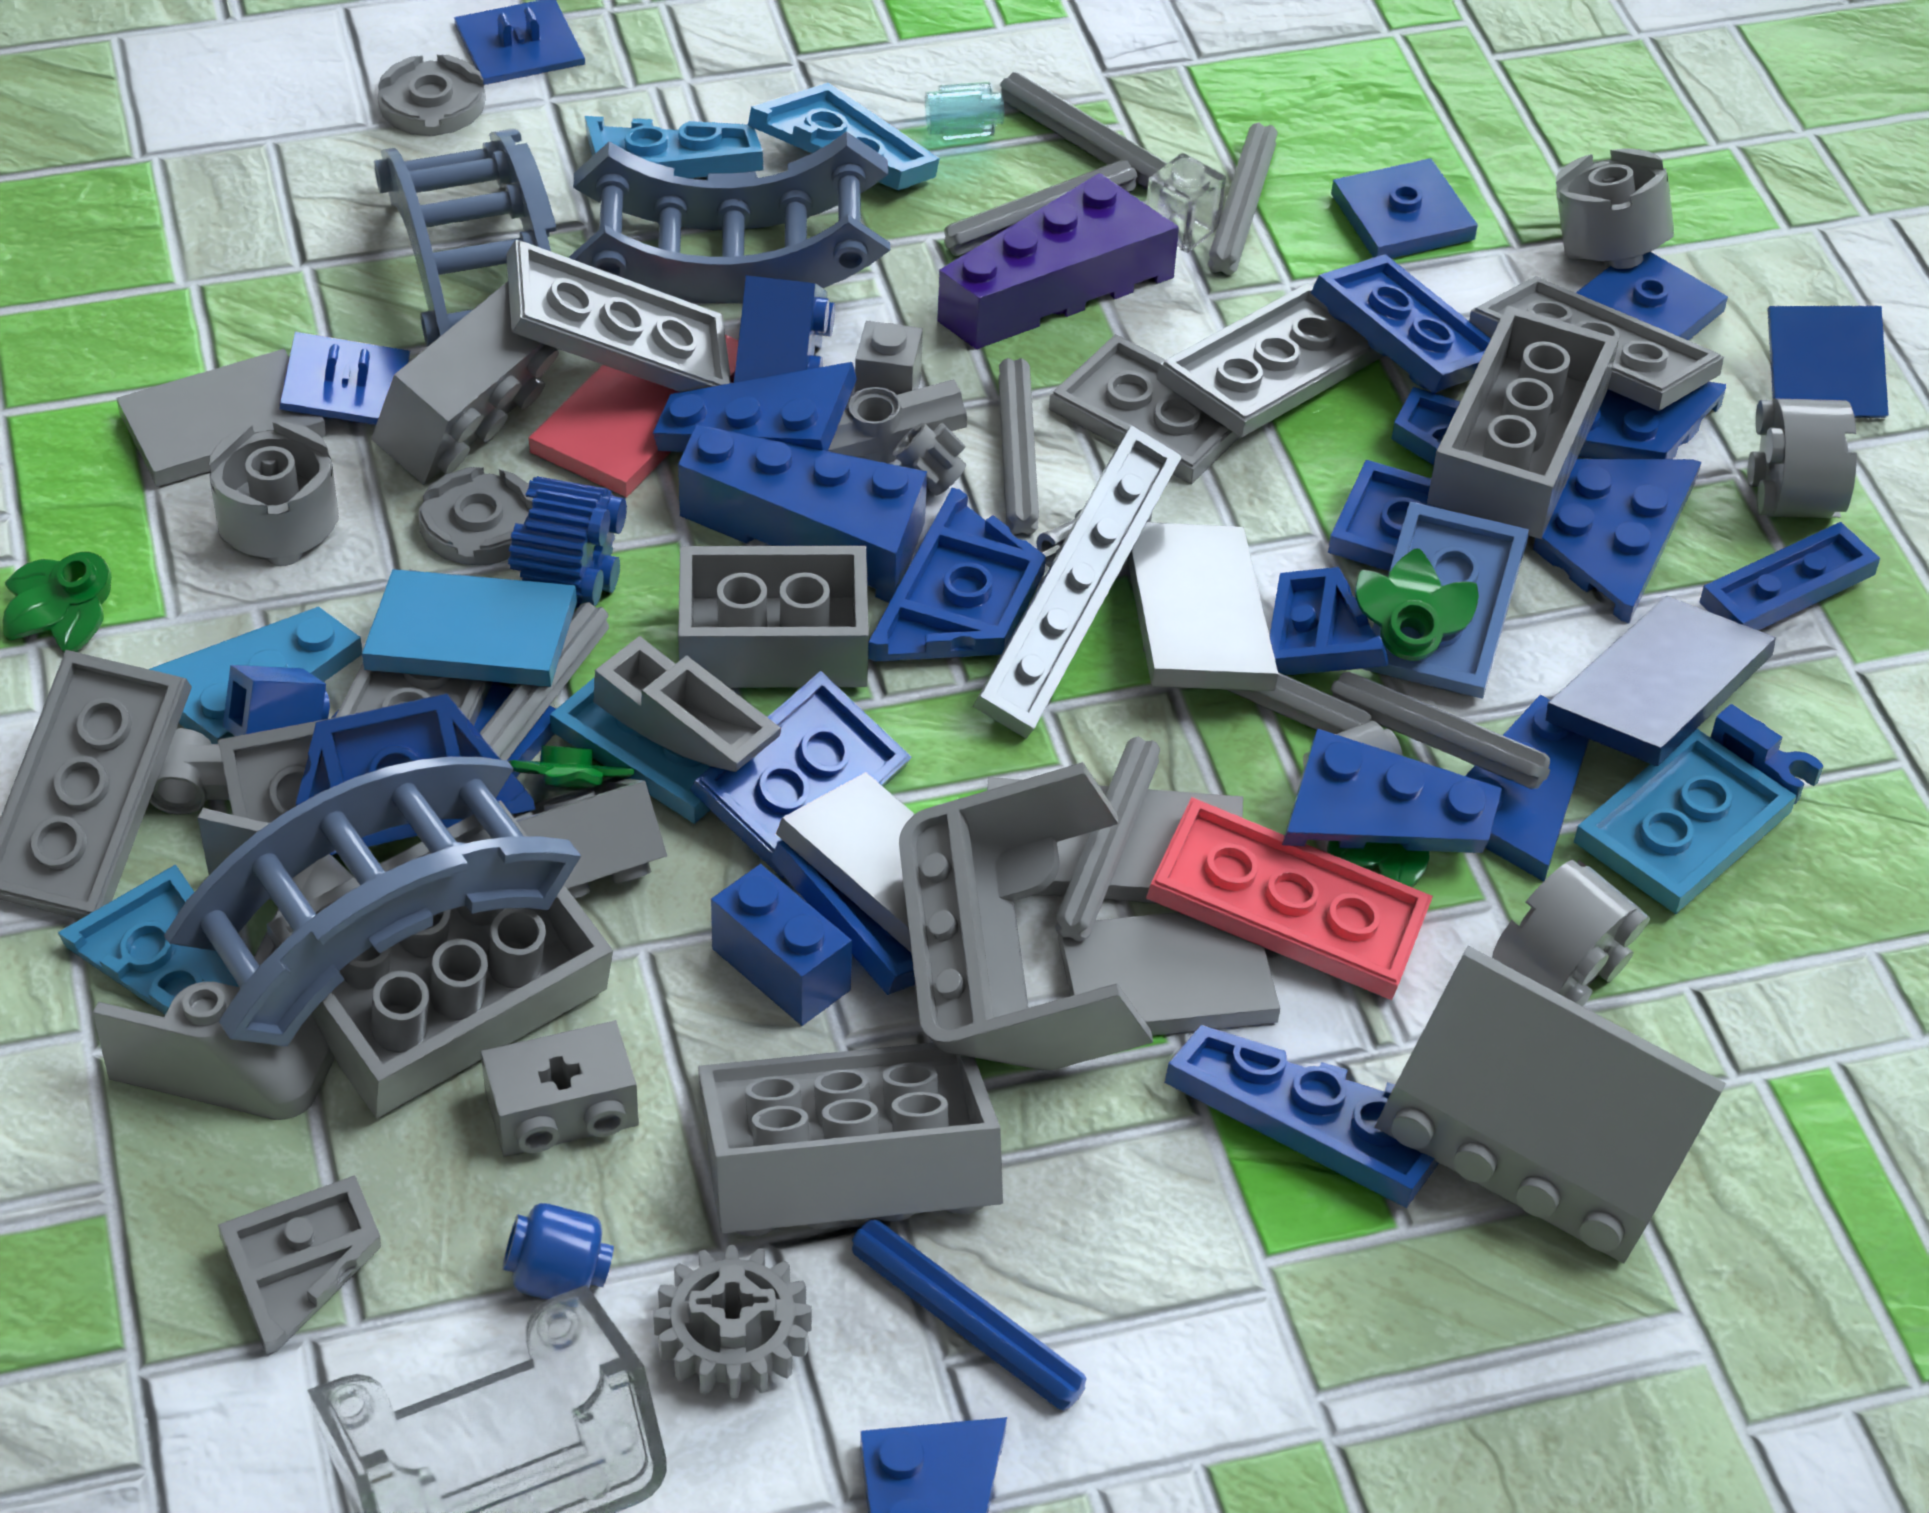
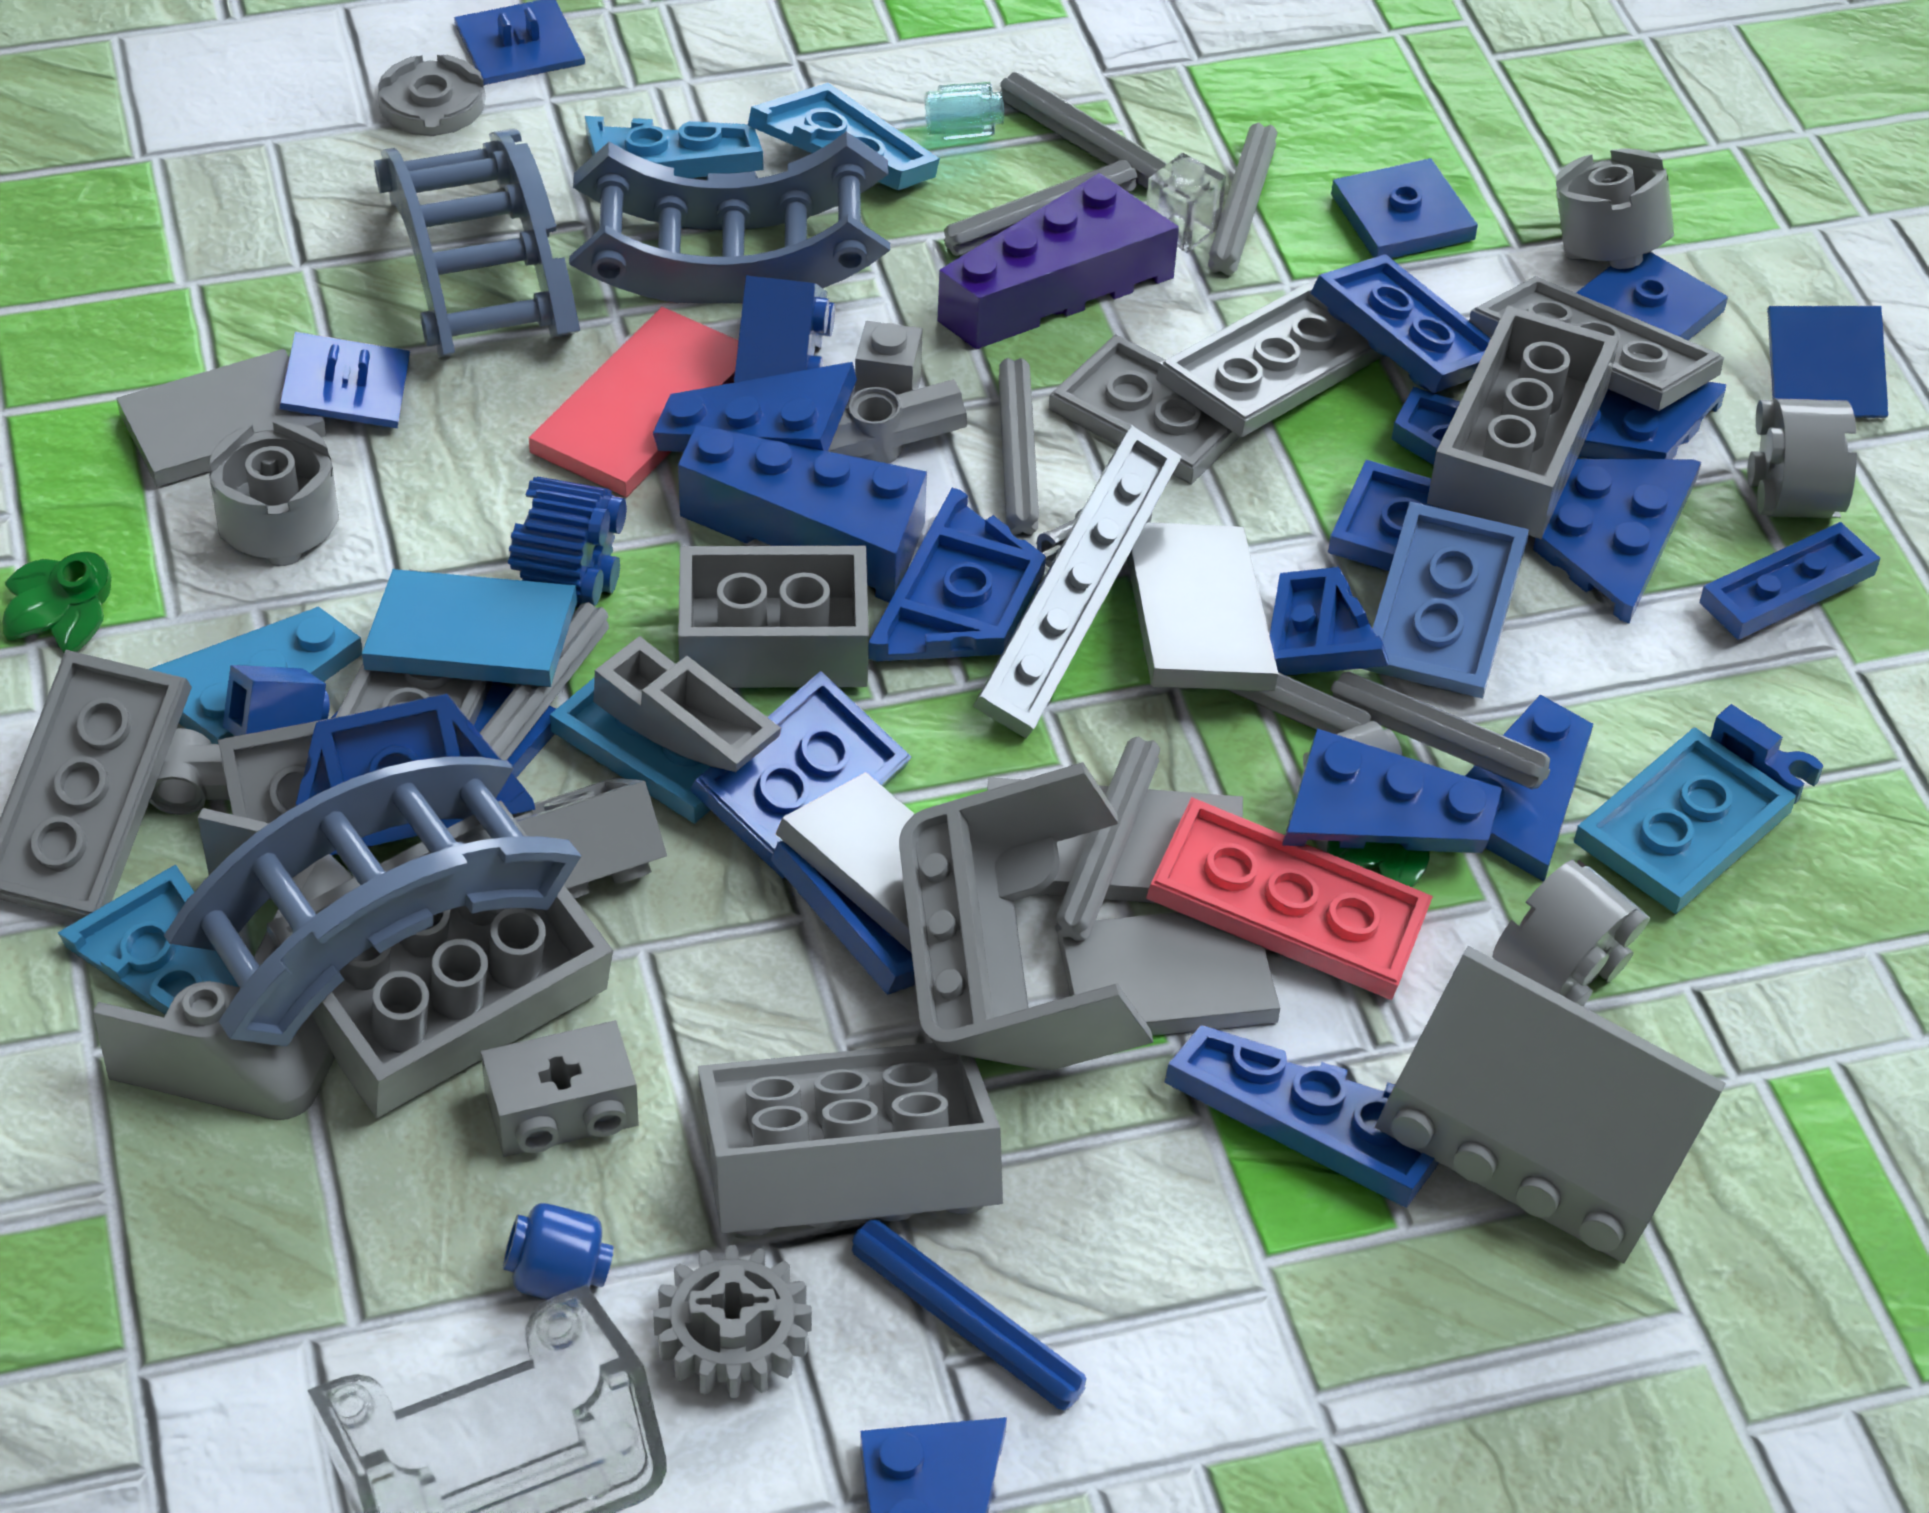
(299, 1255): light grey wing -> none
(461, 390): light grey brick -> none
(461, 515): light grey tile -> none
(569, 768): green plate -> none
(614, 321): light grey tile -> none
(781, 944): blue brick -> none
(934, 453): light grey gear -> none
(1415, 600): green plate -> none
(1660, 680): tile -> none

